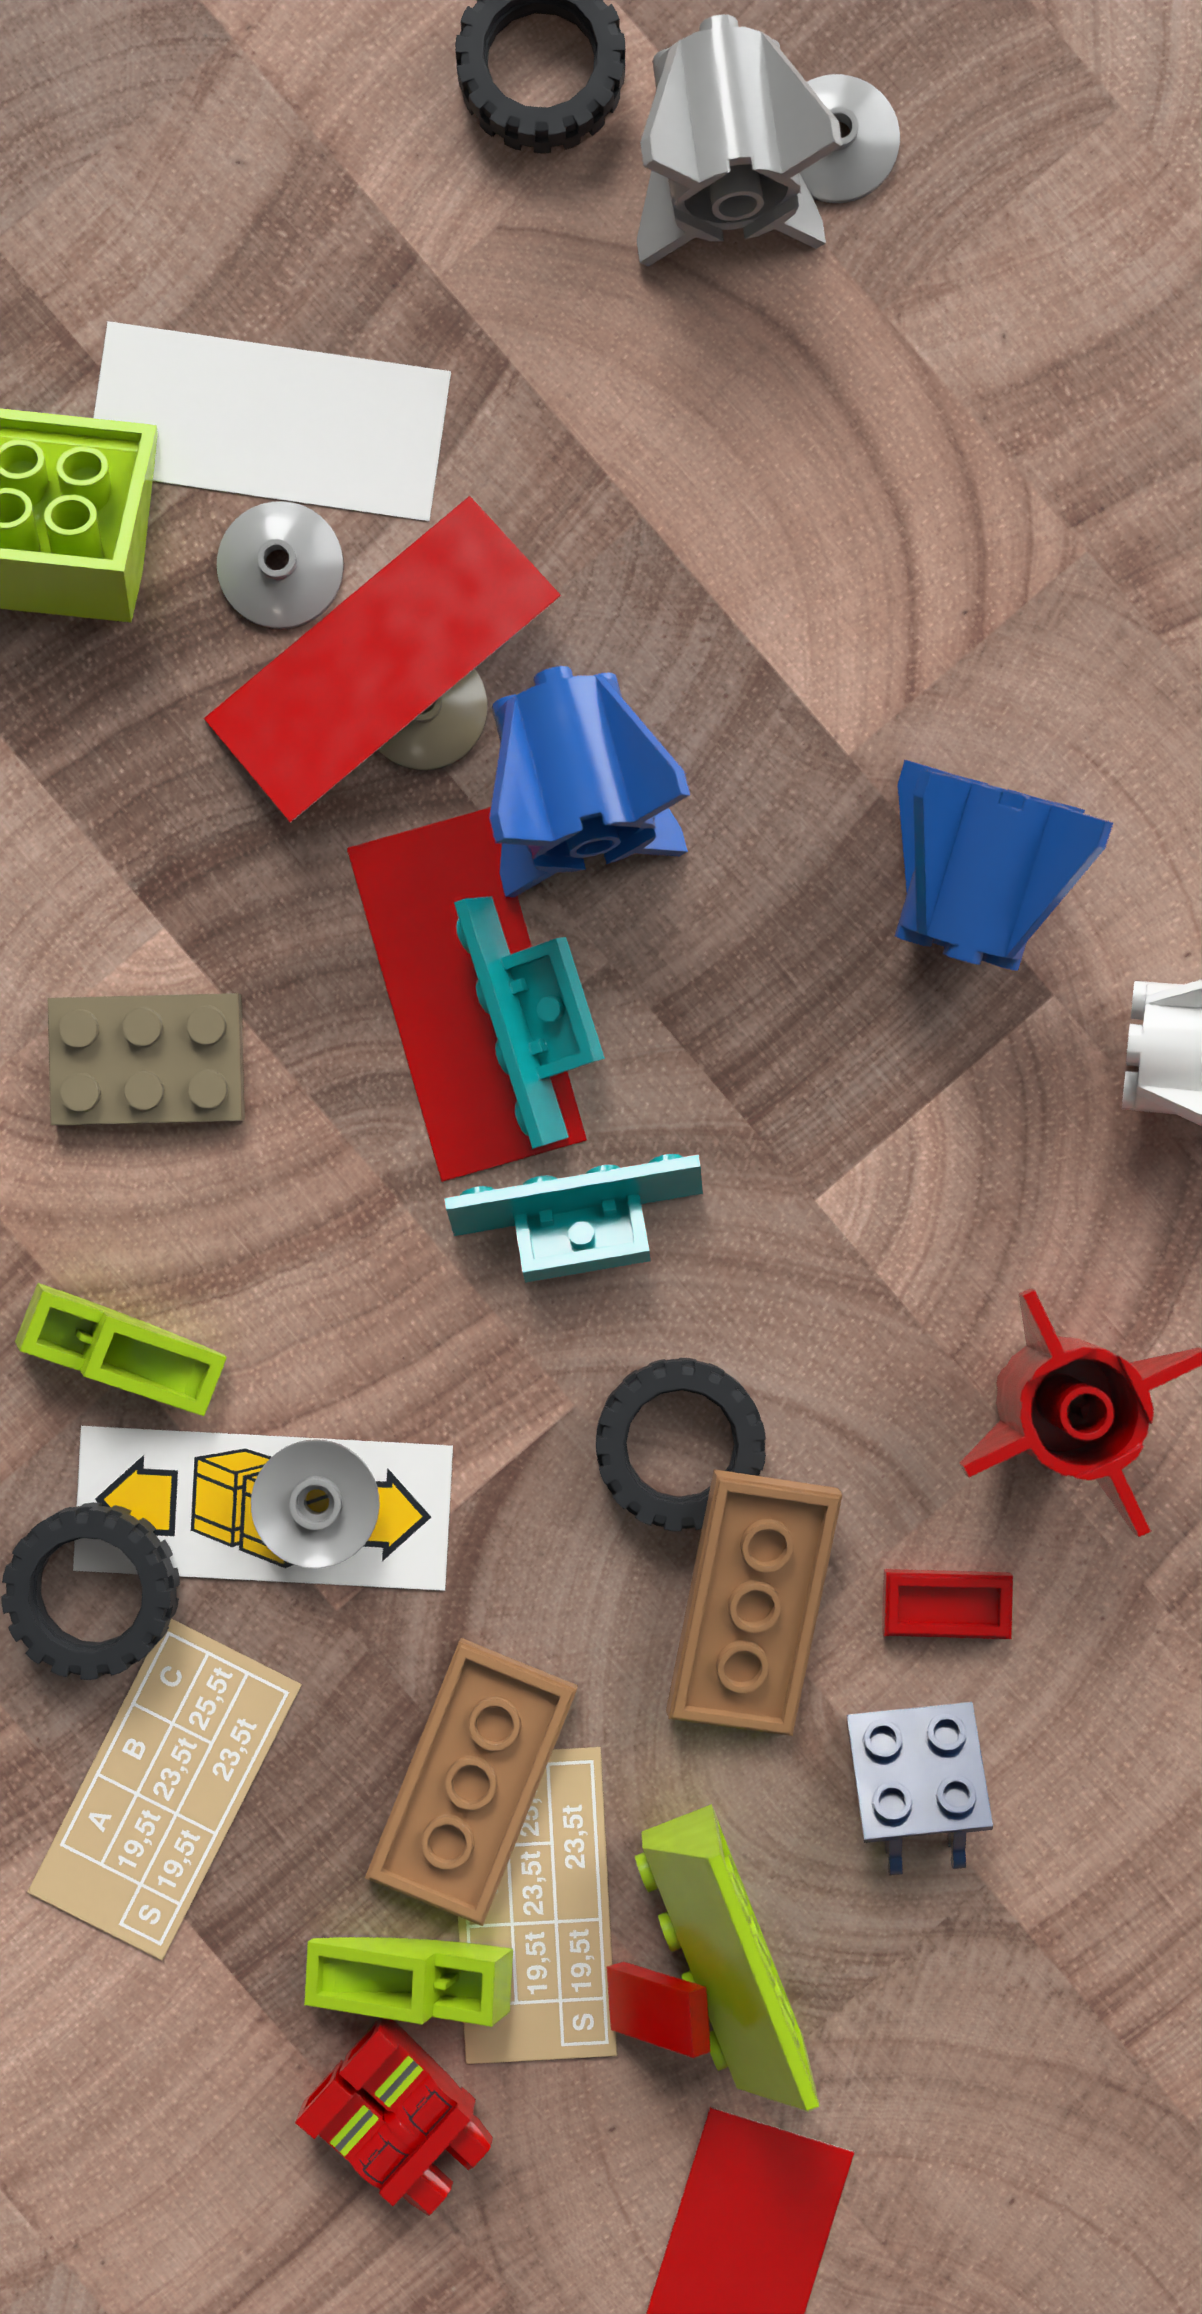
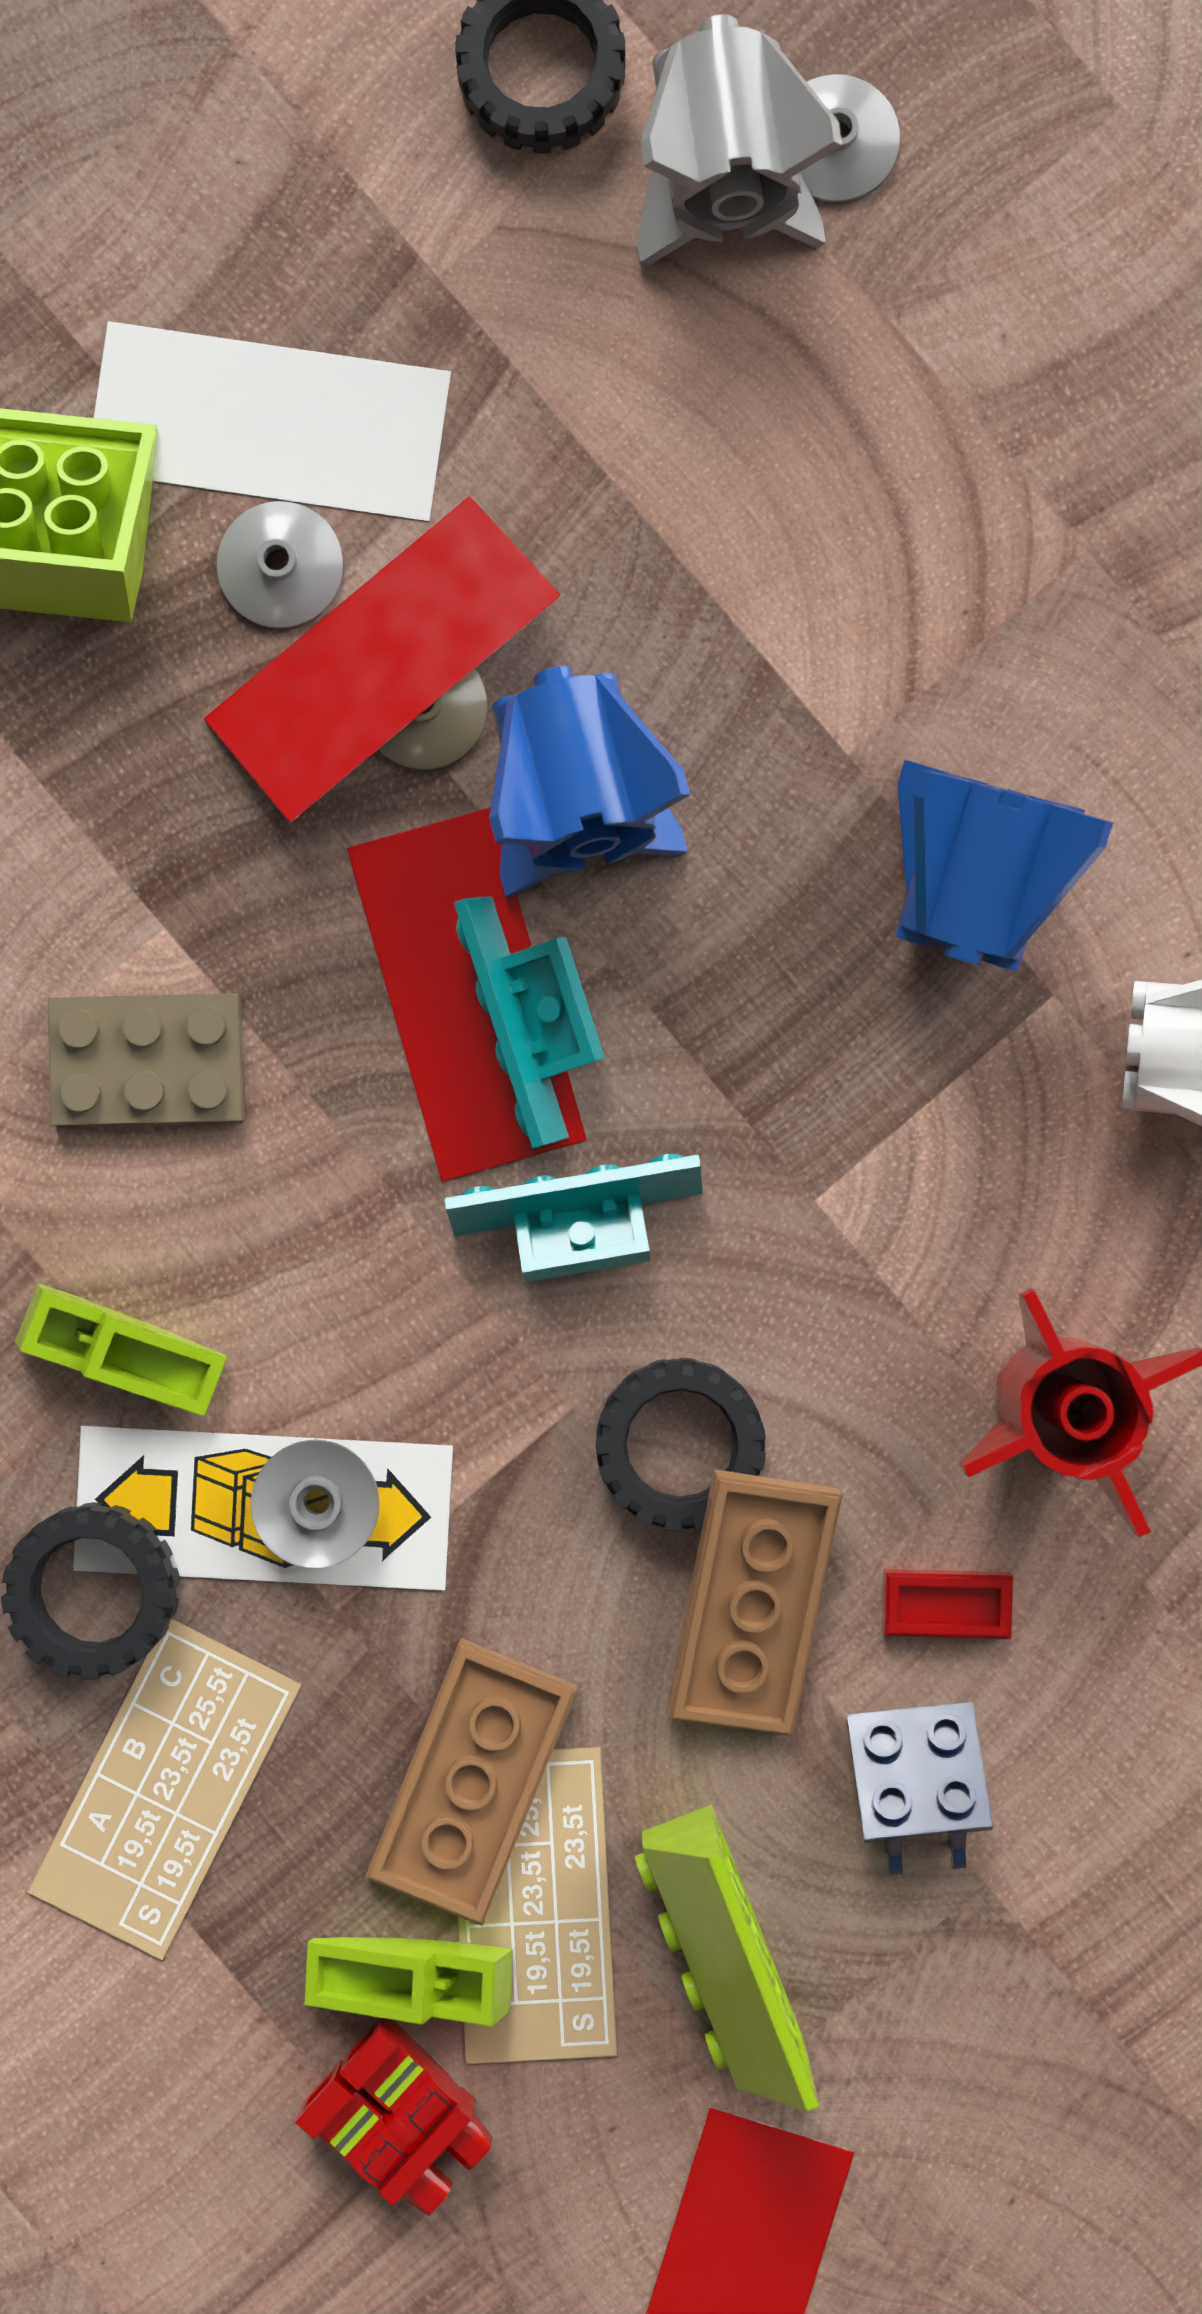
(658, 2009): red tile -> none

